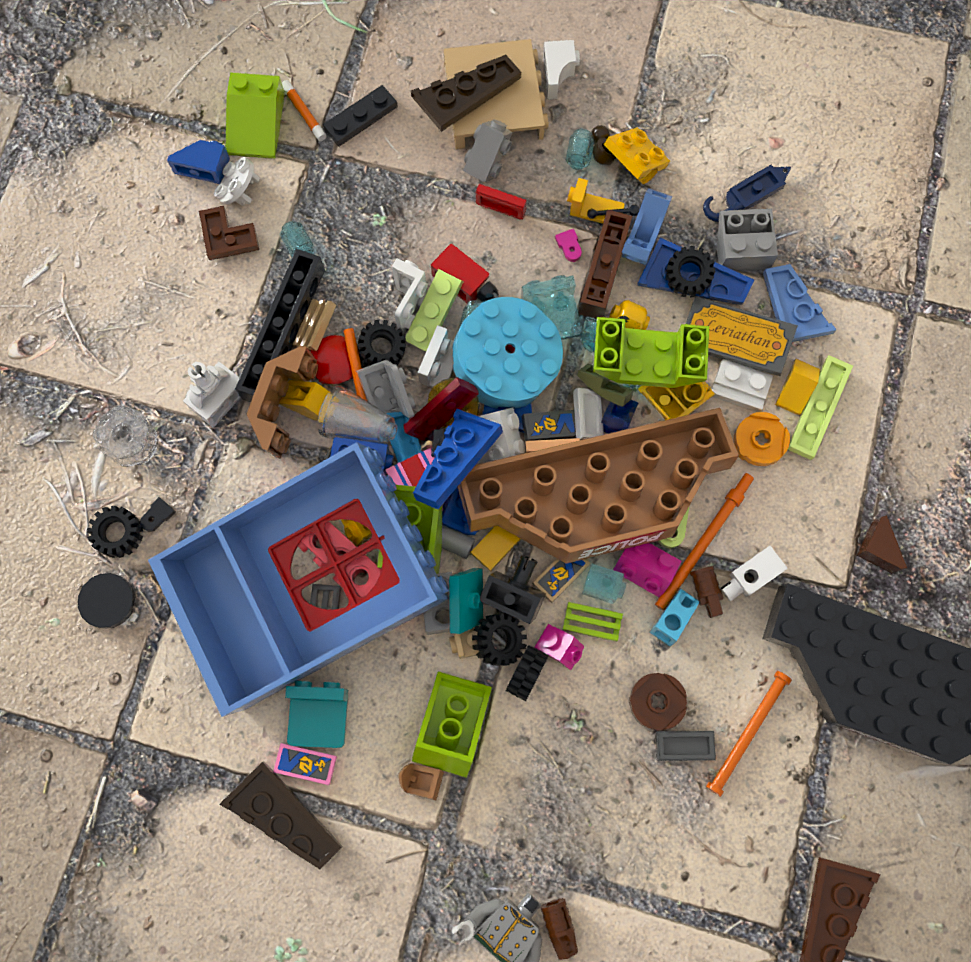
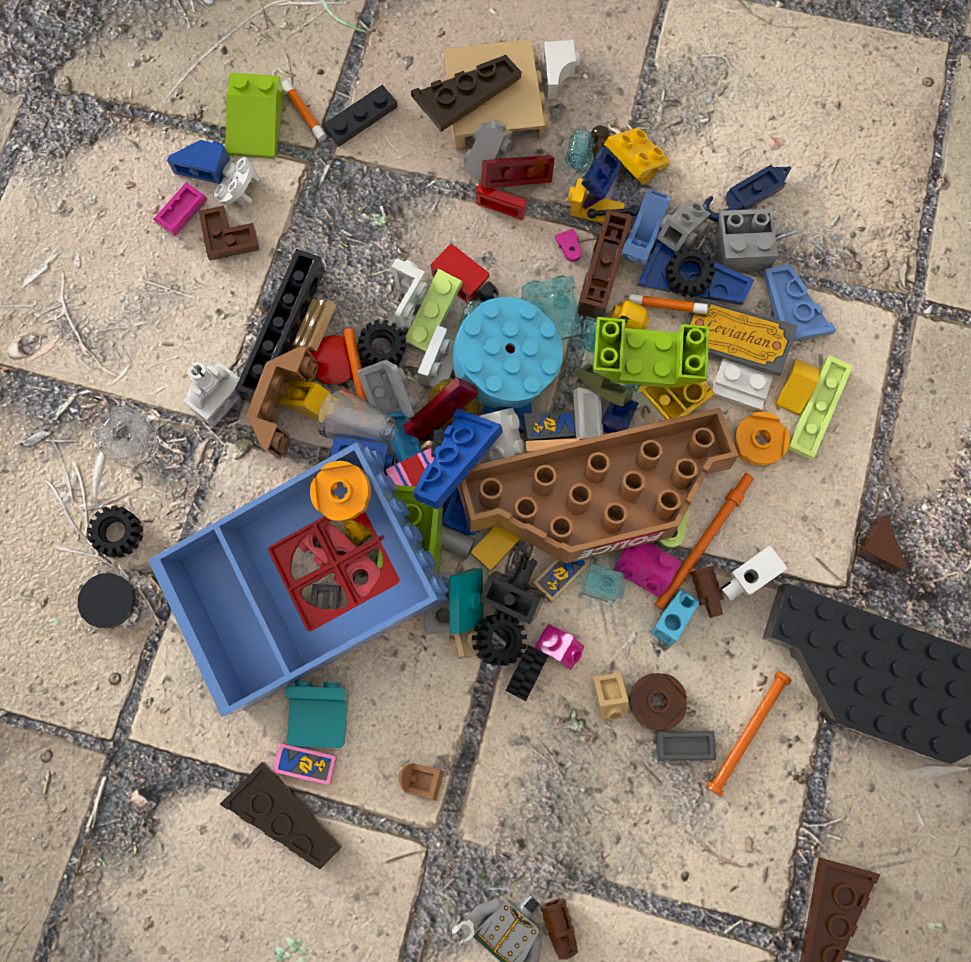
(159, 511): black piece -> none
(180, 209): none -> dark pink plate
(295, 237): clear light blue brick -> none
(328, 480): none -> light orange plate
(452, 724): lime slope -> none
(517, 171): none -> dark red plate
(595, 611): lime tile -> none
(600, 176): none -> clear blue panel
(611, 696): none -> tan bracket
(669, 304): none -> orange bar
(683, 225): none -> light grey brick

